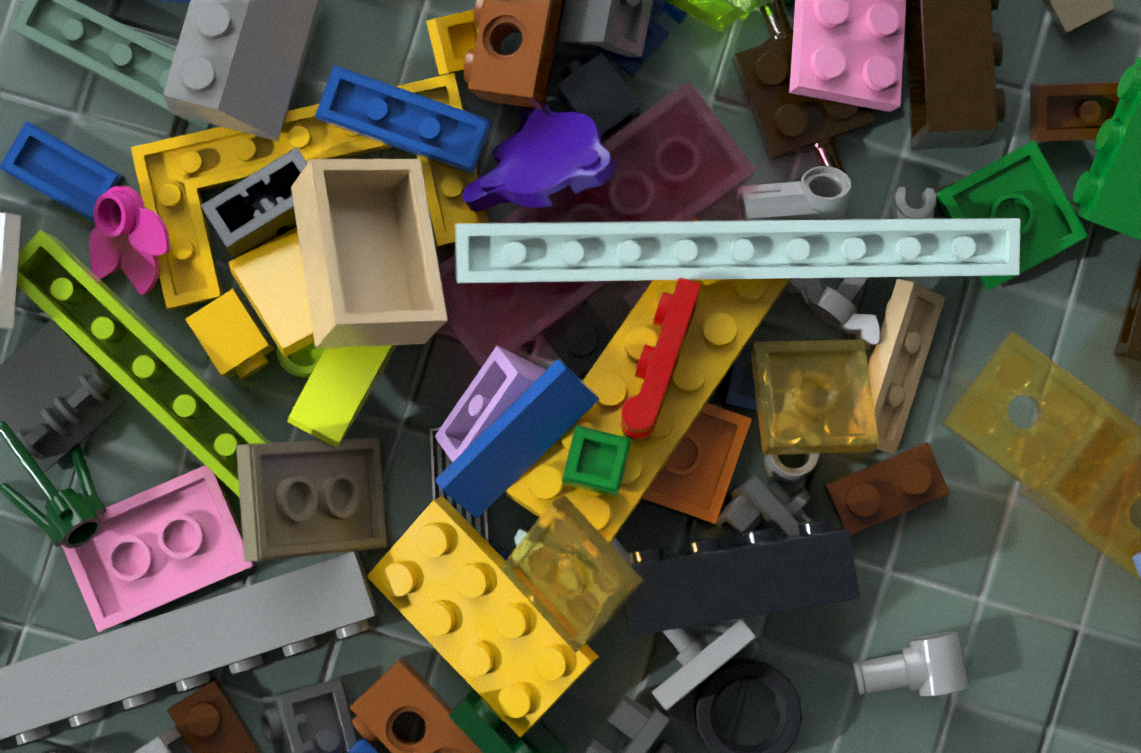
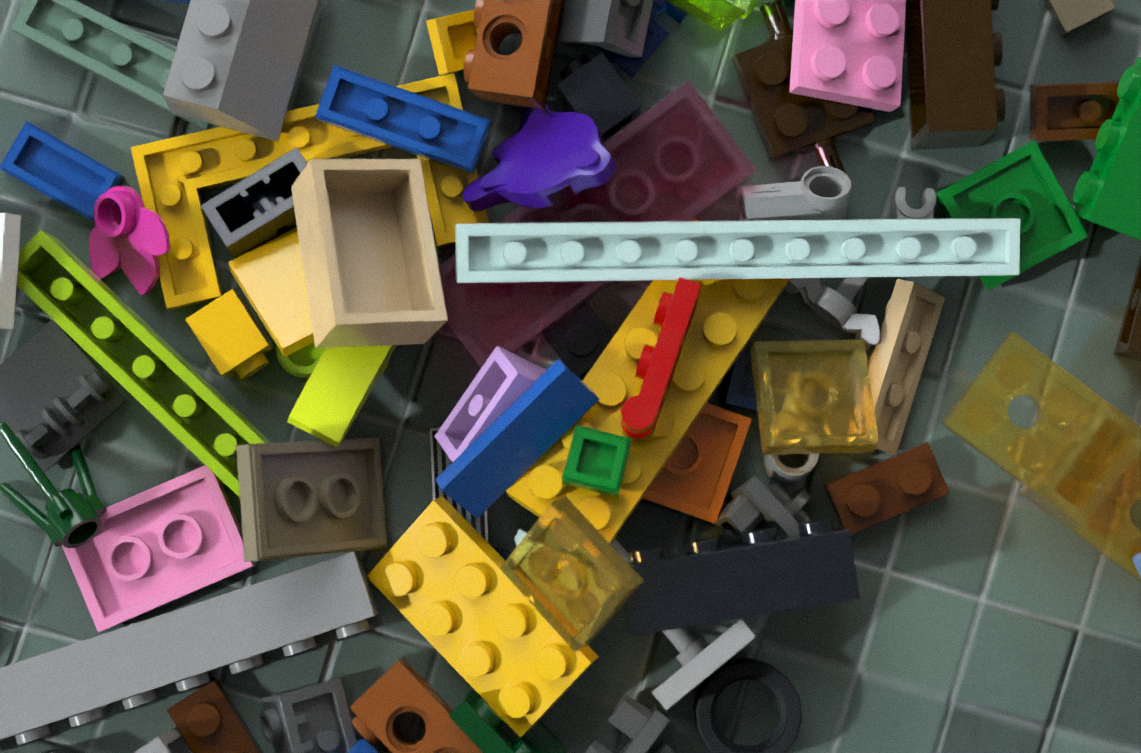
(929, 664): light grey pin -> none

